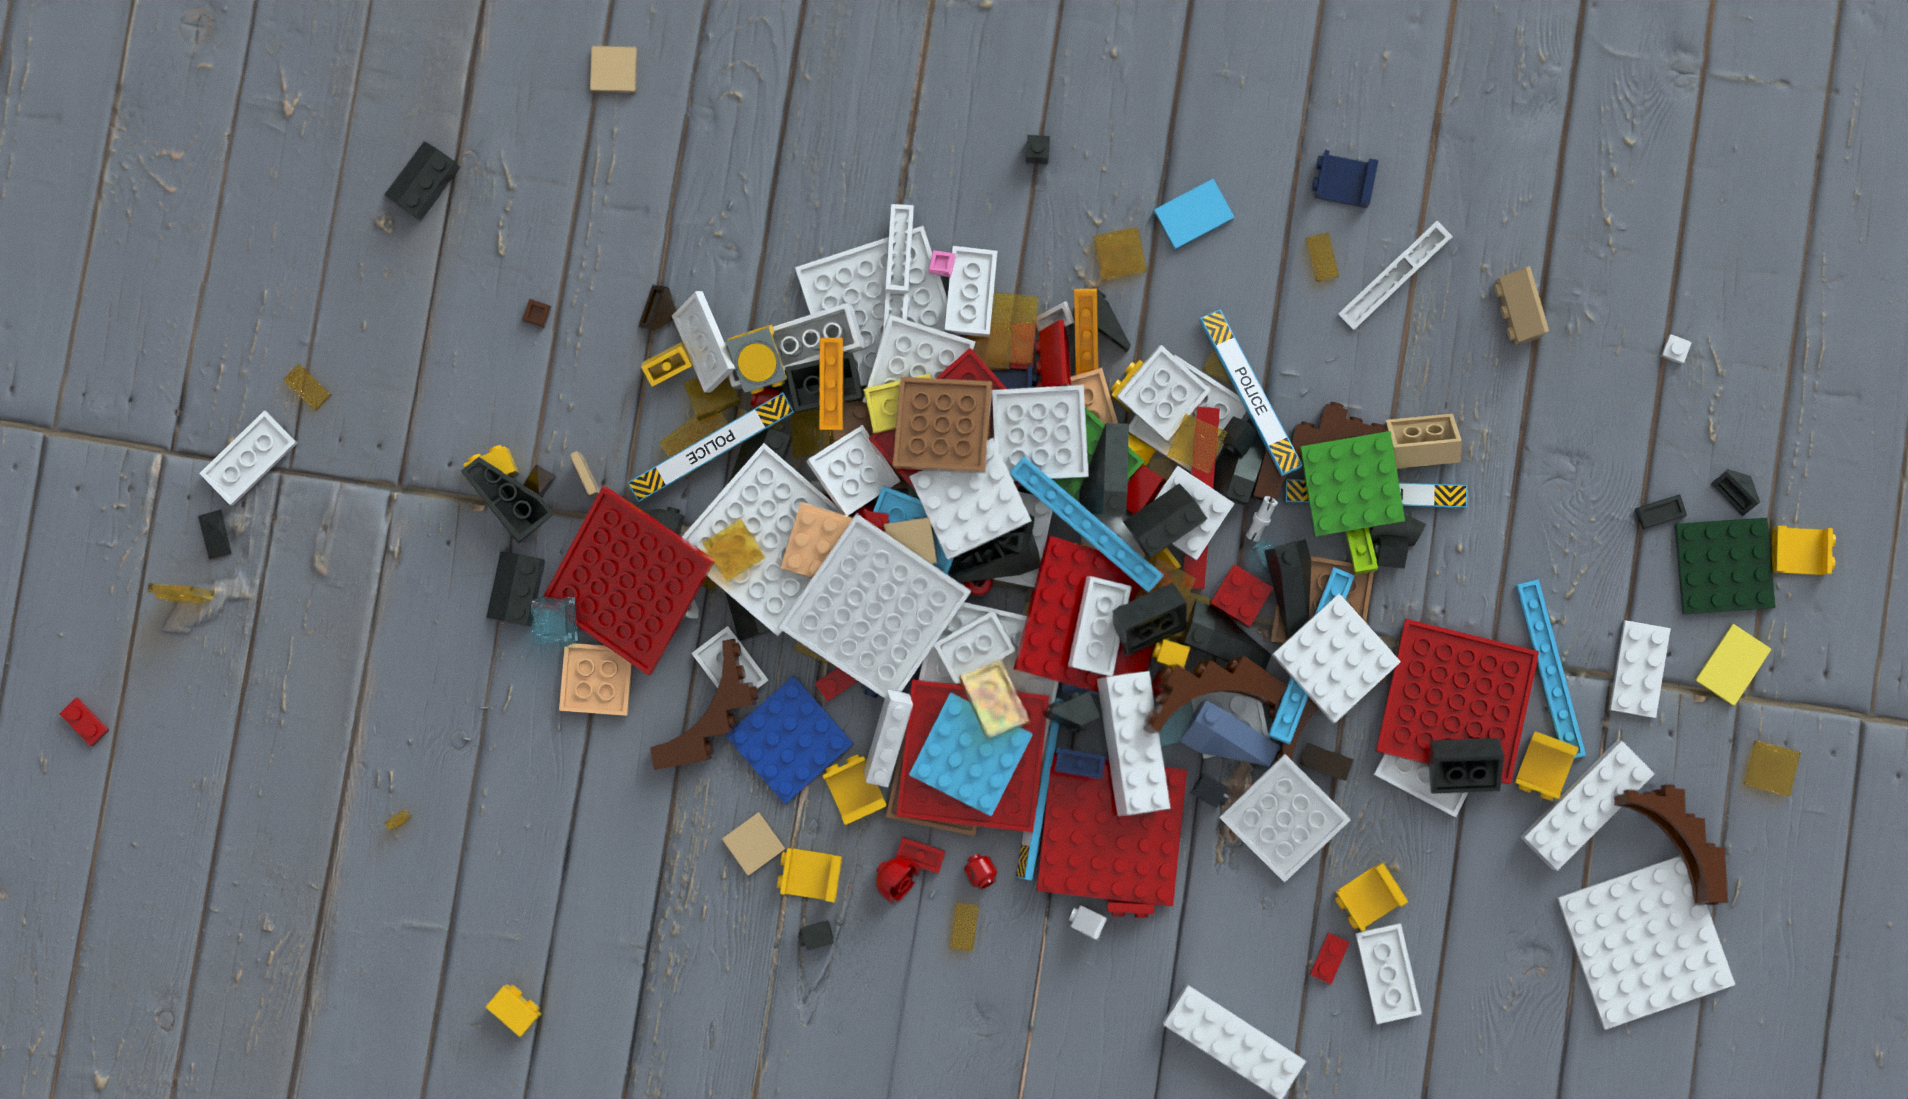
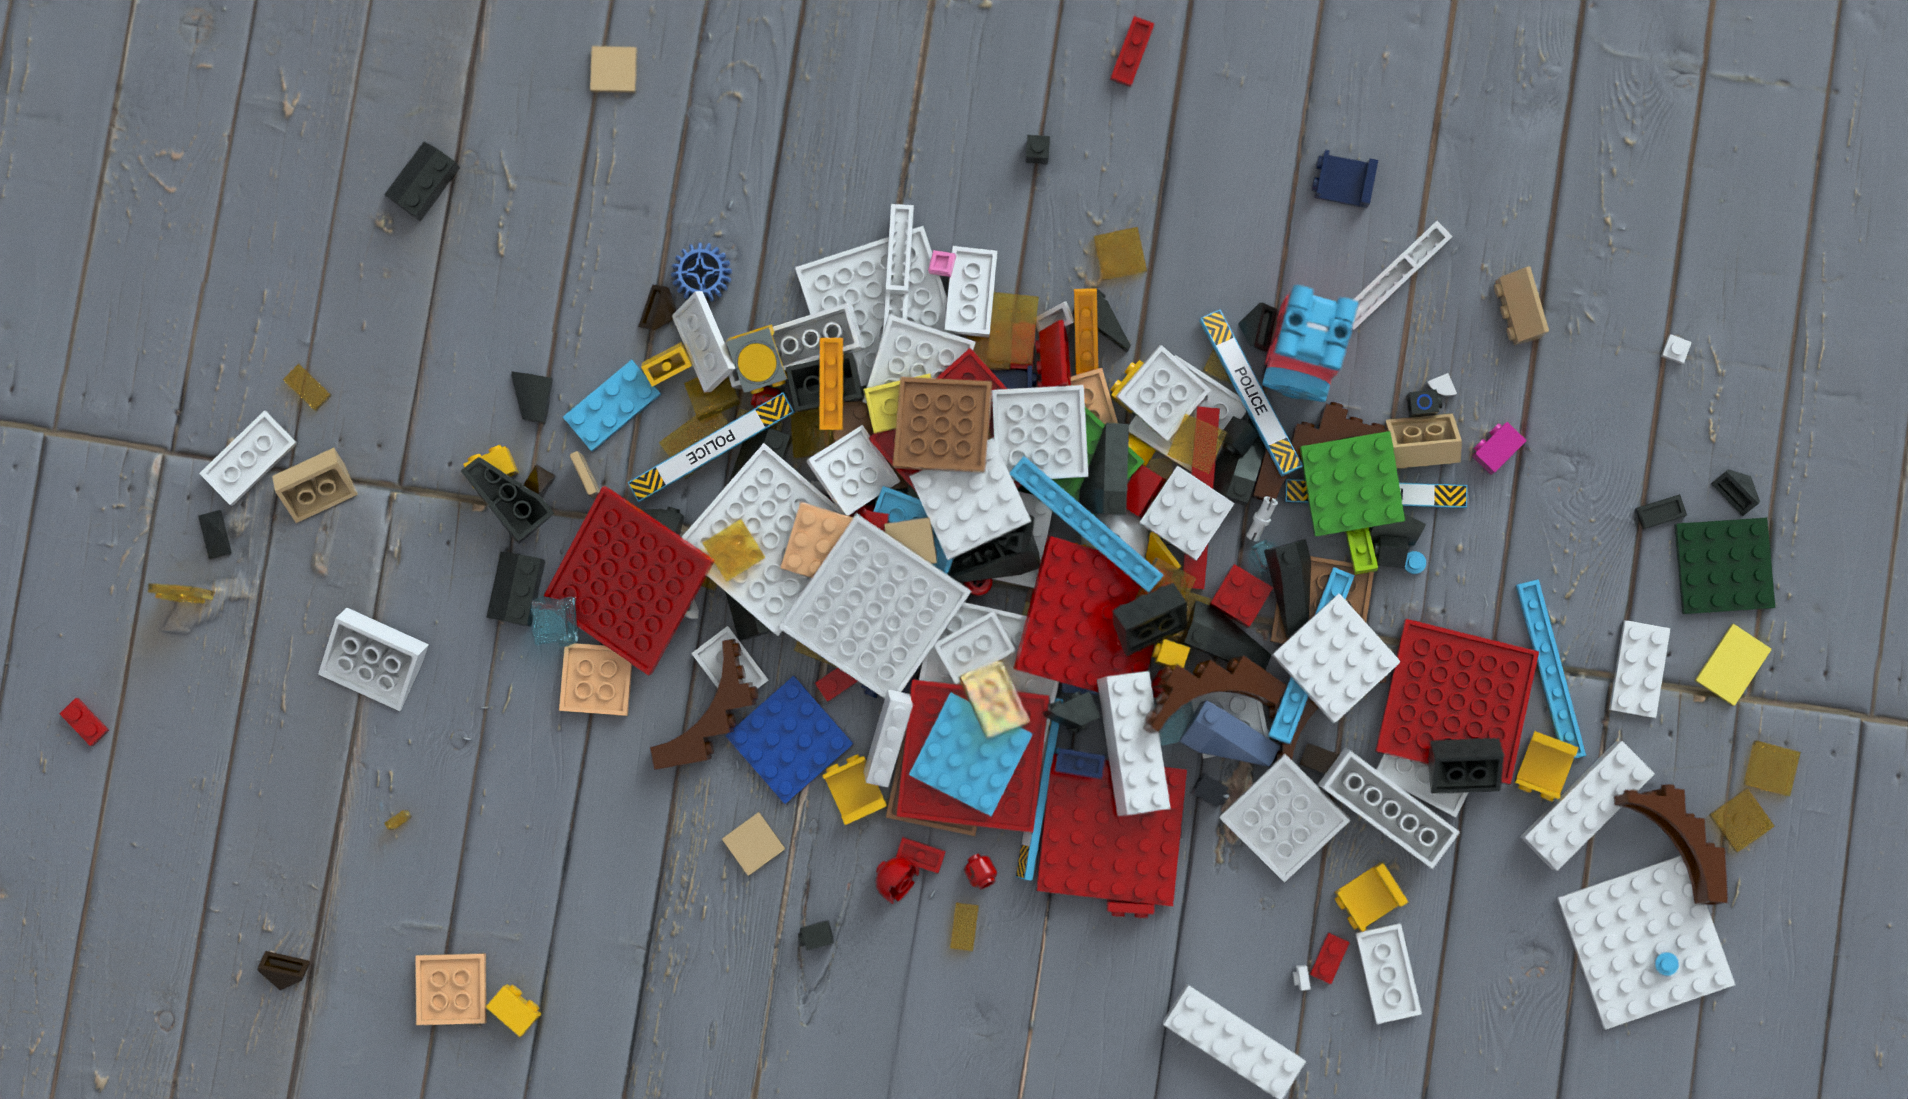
(282, 969): none -> dark brown slope
(314, 485): none -> tan slope
(372, 658): none -> white slope
(451, 989): none -> light nougat plate
(532, 395): none -> pearl dark grey slope
(536, 313): reddish brown tile -> none
(611, 405): none -> medium azure plate
(699, 254): none -> medium blue gear
(810, 874): yellow panel -> none
(1087, 921): white slope -> none
(1095, 637): white plate -> none
(1132, 51): none -> red plate
(1165, 520): pearl dark grey slope -> none
(1194, 214): medium azure tile -> none
(1258, 326): none -> pearl dark grey slope
(1301, 977): none -> white plate
(1308, 344): none -> medium azure piece
(1322, 257): clear yellow tile -> none
(1388, 808): none -> white brick
(1415, 562): none -> medium azure plate
(1423, 403): none -> pearl dark grey brick
(1443, 385): none -> white tile
(1498, 448): none -> dark pink brick
(1666, 963): none -> medium azure plate
(1741, 820): none -> clear yellow tile
(1802, 550): yellow panel -> none

